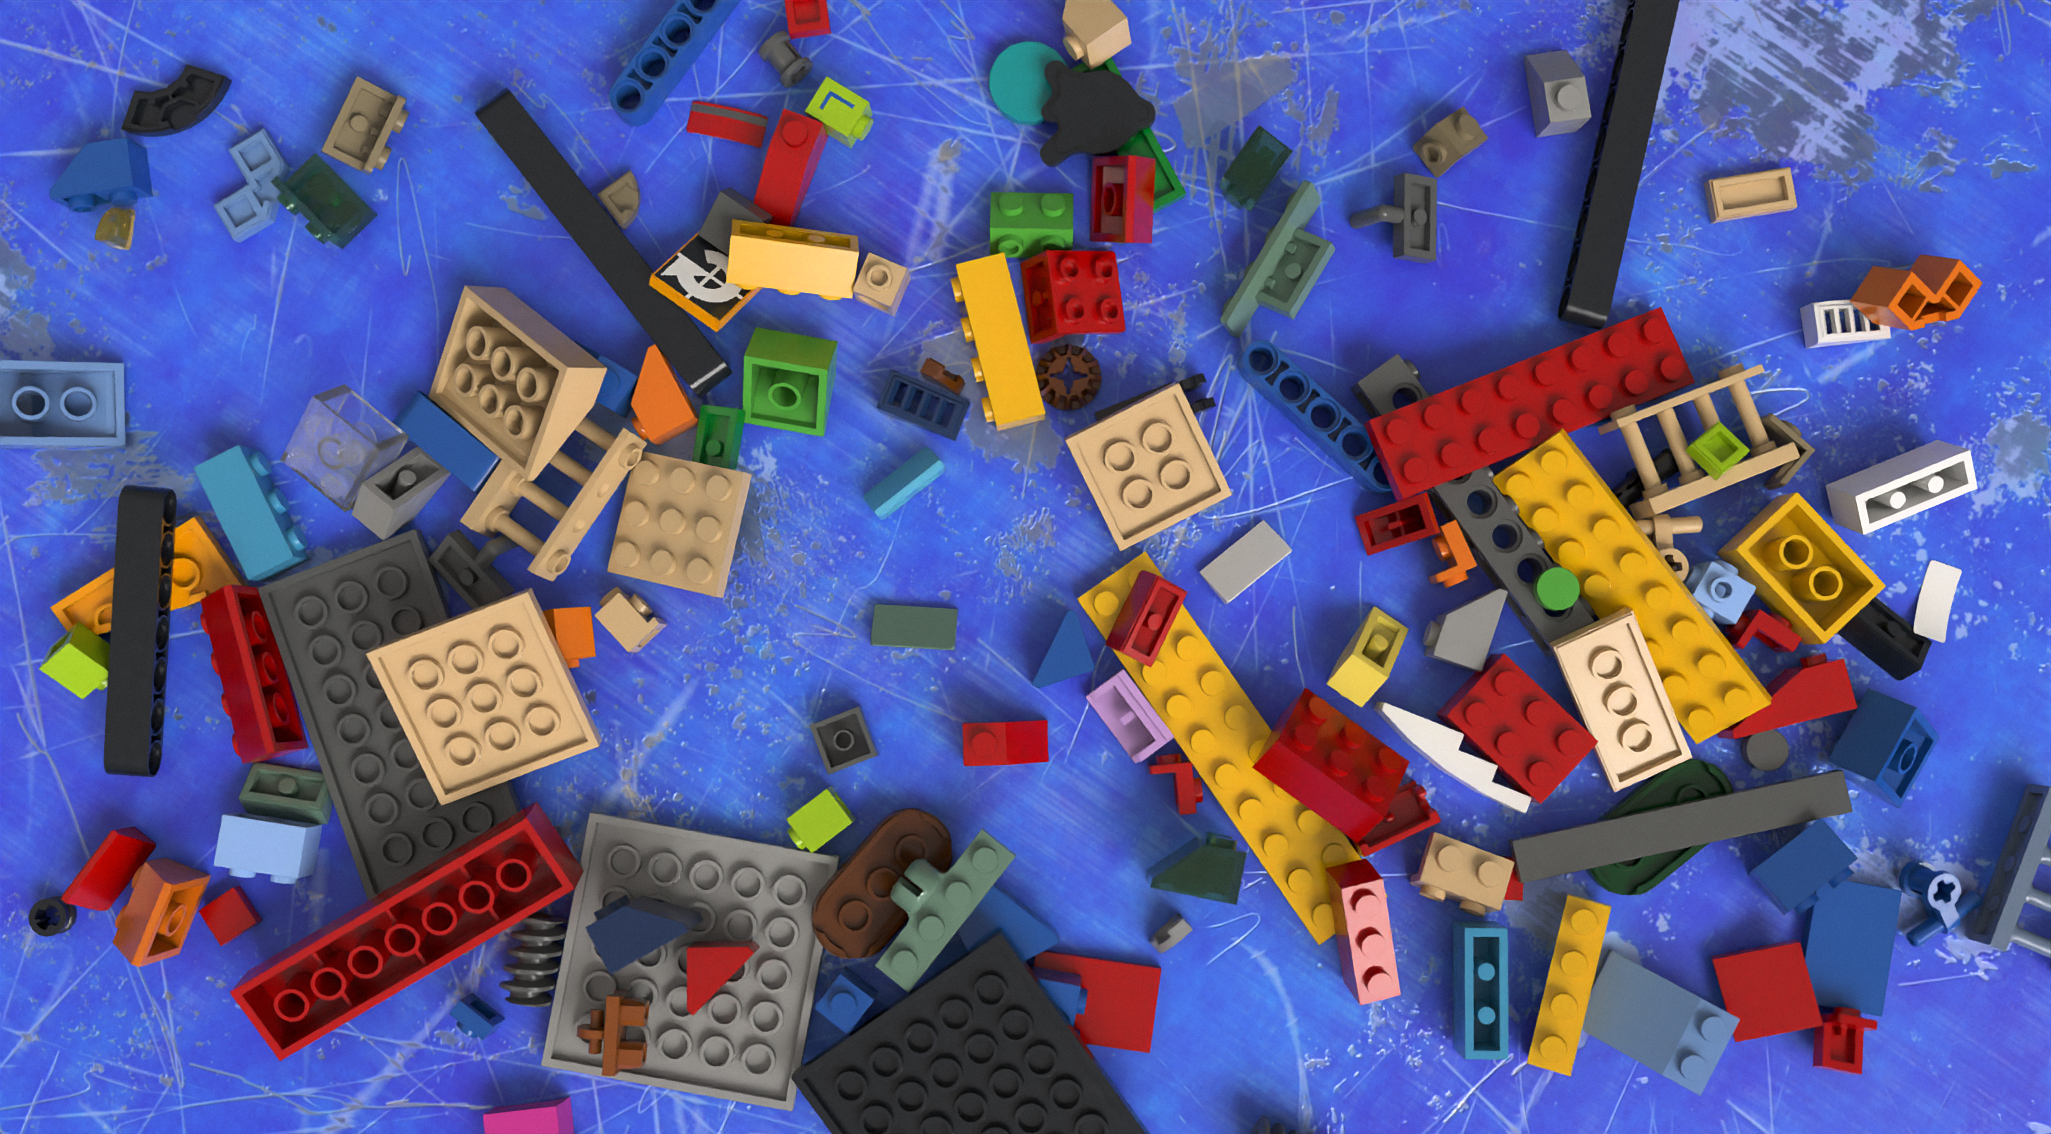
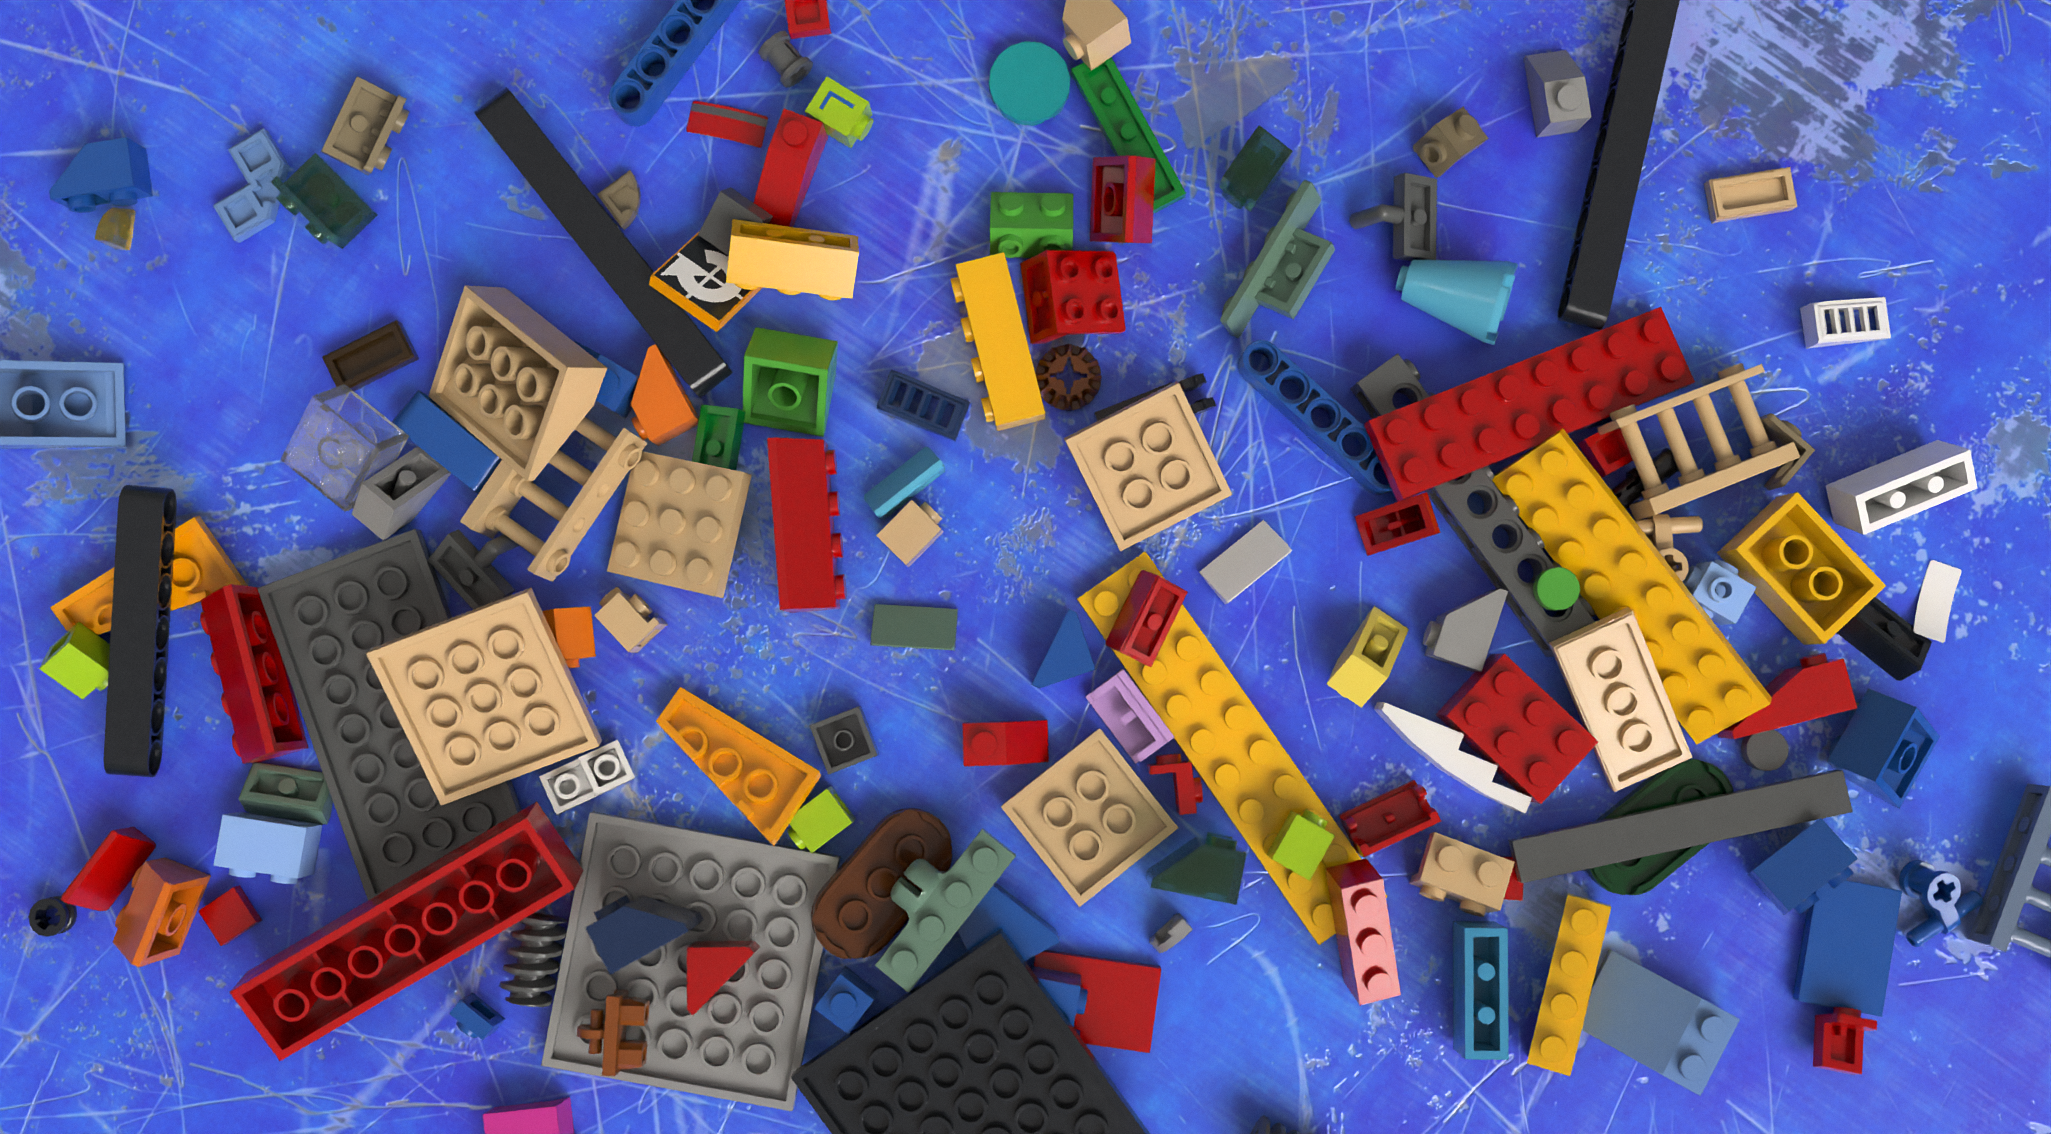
(177, 106): black tile -> none
(252, 513): dark azure brick -> none
(371, 356): none -> dark brown tile
(587, 777): none -> white slope
(746, 767): none -> light orange wing
(805, 524): none -> red slope
(881, 284): tan brick -> none
(911, 532): none -> tan brick
(936, 373): reddish brown tile -> none
(1089, 817): none -> tan plate
(1093, 113): black tile -> none
(1301, 843): none -> lime brick
(1331, 765): red brick -> none
(1453, 548): orange bracket -> none
(1460, 292): none -> medium azure cone
(1606, 451): none -> red plate
(1717, 450): lime tile -> none
(1767, 990): red tile -> none
(1768, 629): red bracket -> none
(1925, 294): orange brick -> none

